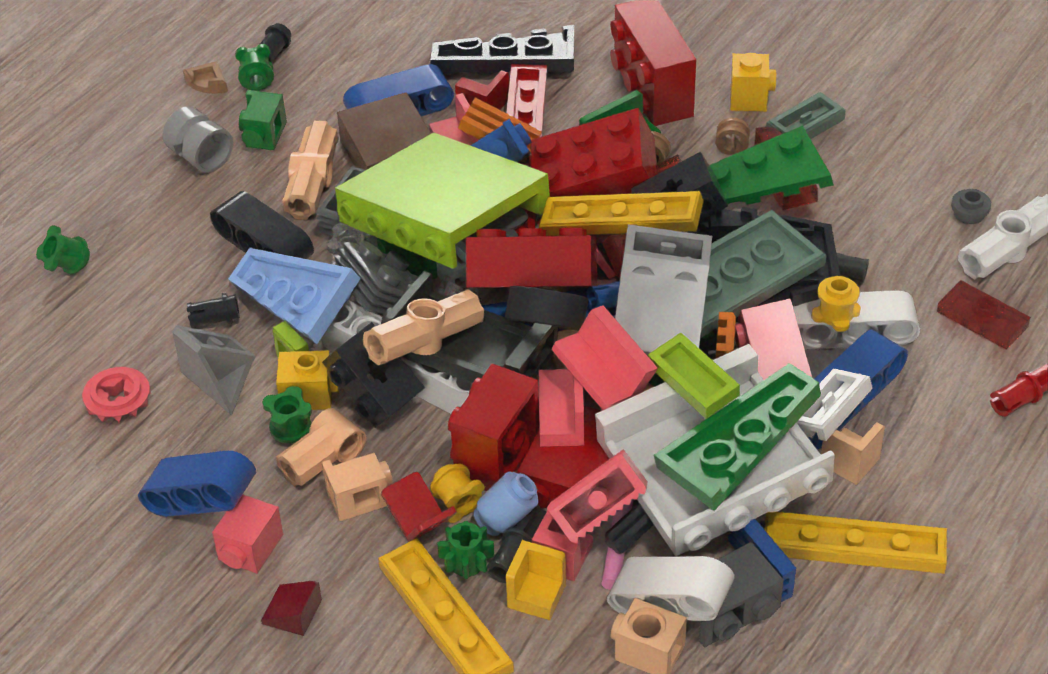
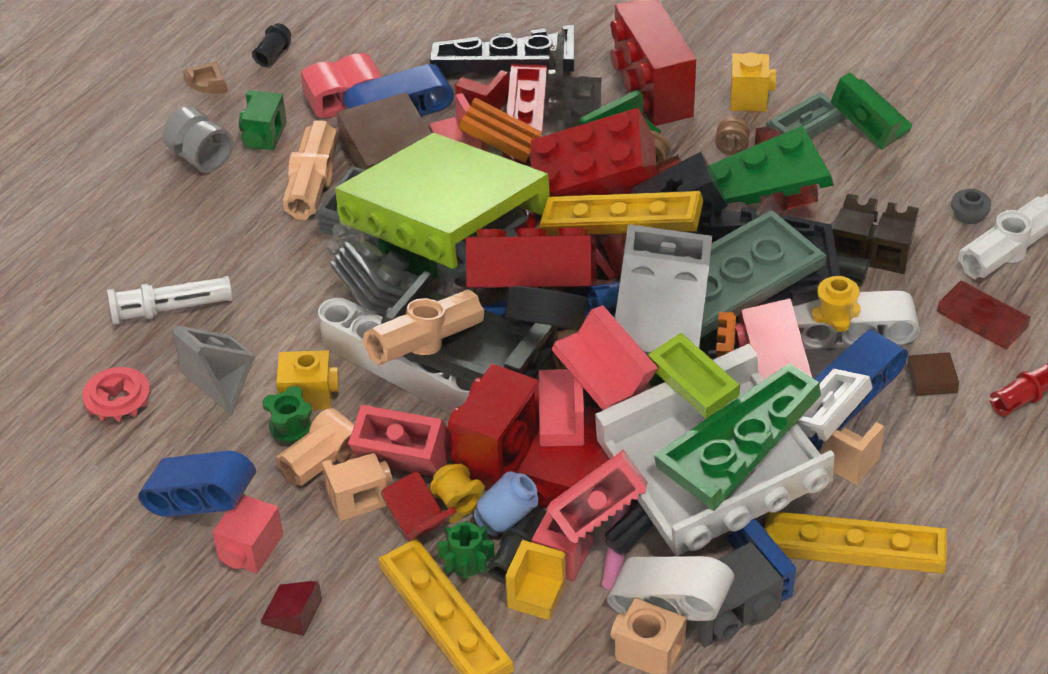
(63, 251): green brick -> none
(149, 301): none -> white pin
(213, 311): black pin -> none
(255, 68): green brick -> none
(255, 225): black beam -> none
(287, 339): lime tile -> none
(295, 288): light blue wing -> none
(328, 81): none -> coral brick
(376, 399): black brick -> none
(401, 439): none -> coral brick
(507, 142): blue bracket -> none
(572, 95): none -> clear smoke bracket
(869, 111): none -> green panel
(889, 240): none -> dark brown legs
(933, 374): none -> reddish brown tile

